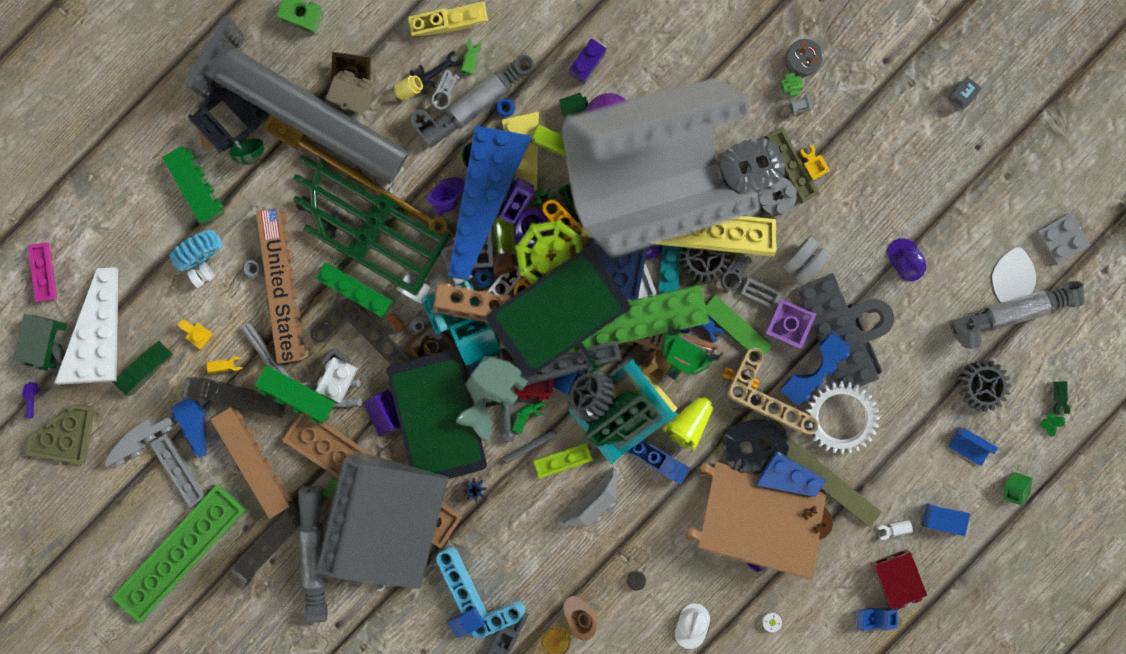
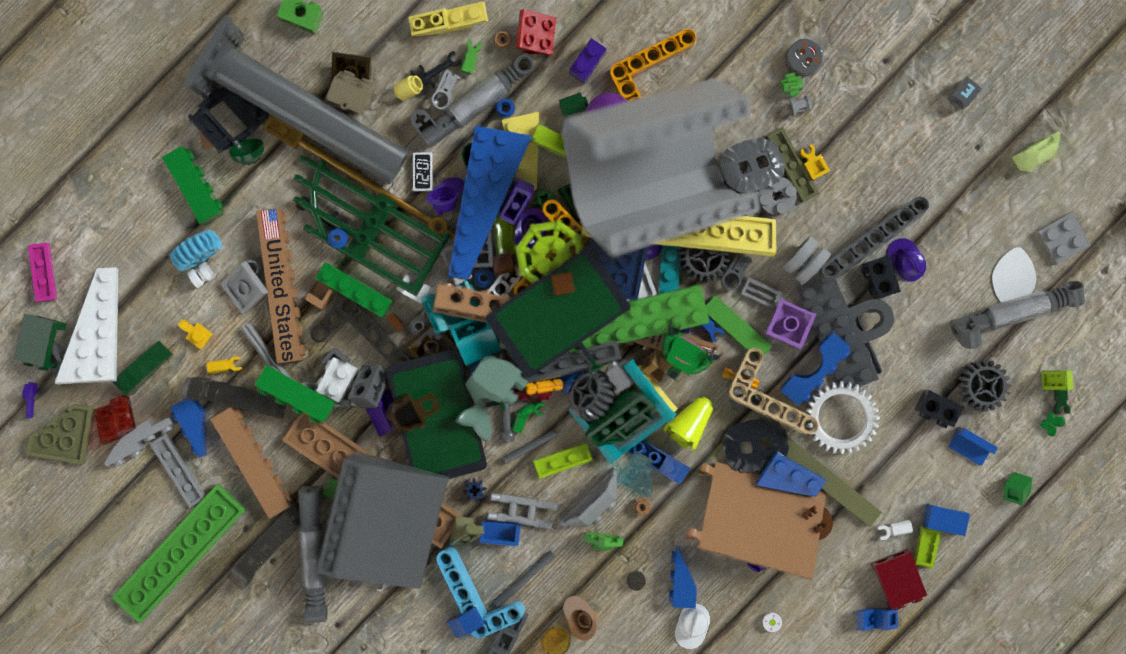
(115, 419): none -> clear red slope
(244, 287): none -> light grey plate
(321, 295): none -> medium nougat panel
(343, 241): none -> blue plate
(369, 386): none -> dark grey brick
(408, 414): none -> dark brown piece
(423, 171): none -> tile
(464, 531): none -> olive slope
(500, 533): none -> blue panel
(505, 35): none -> medium nougat plate
(524, 579): none -> dark grey bar
(531, 503): none -> light grey piece
(536, 33): none -> plate
(544, 386): none -> light orange axle
(562, 283): none -> reddish brown tile
(603, 541): none -> bright green plate
(619, 376): none -> flat silver brick
(638, 474): none -> clear light blue wing
(646, 63): none -> light orange beam
(646, 506): none -> medium nougat plate
(684, 587): none -> blue slope
(878, 232): none -> dark grey beam
(886, 275): none -> black brick
(927, 547): none -> lime plate
(940, 404): none -> black brick
(1037, 153): none -> yellowish green slope
(1057, 380): none -> lime plate

